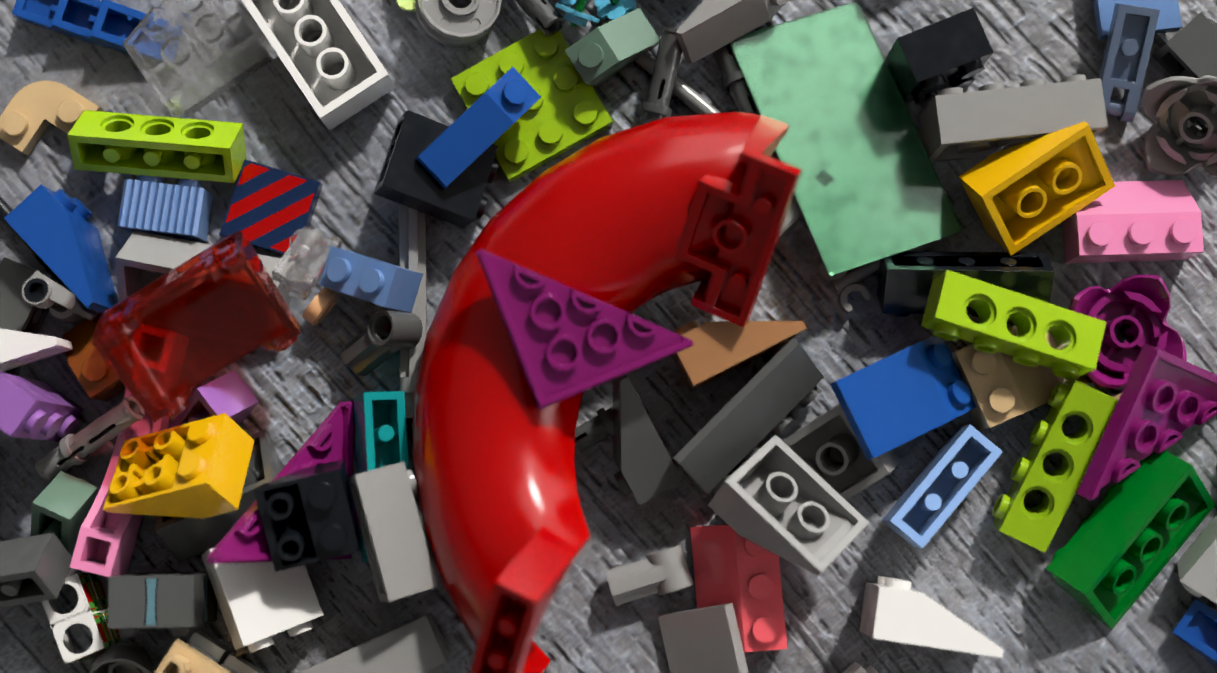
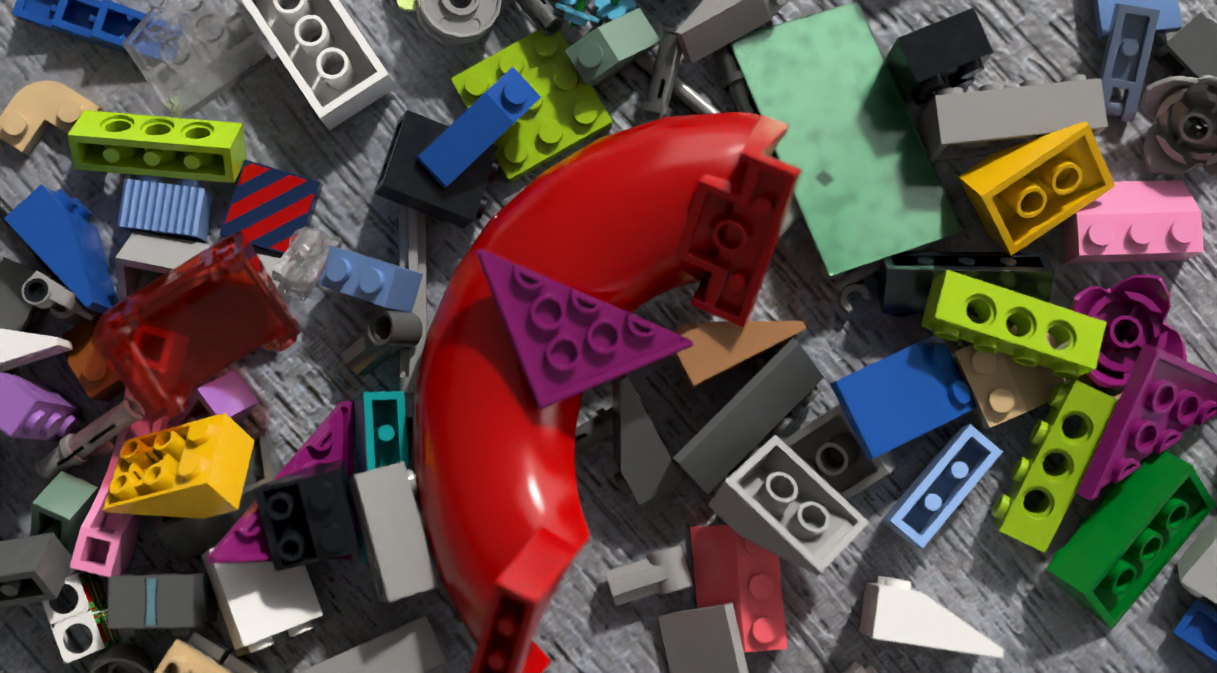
(320, 306): light nougat tile -> none

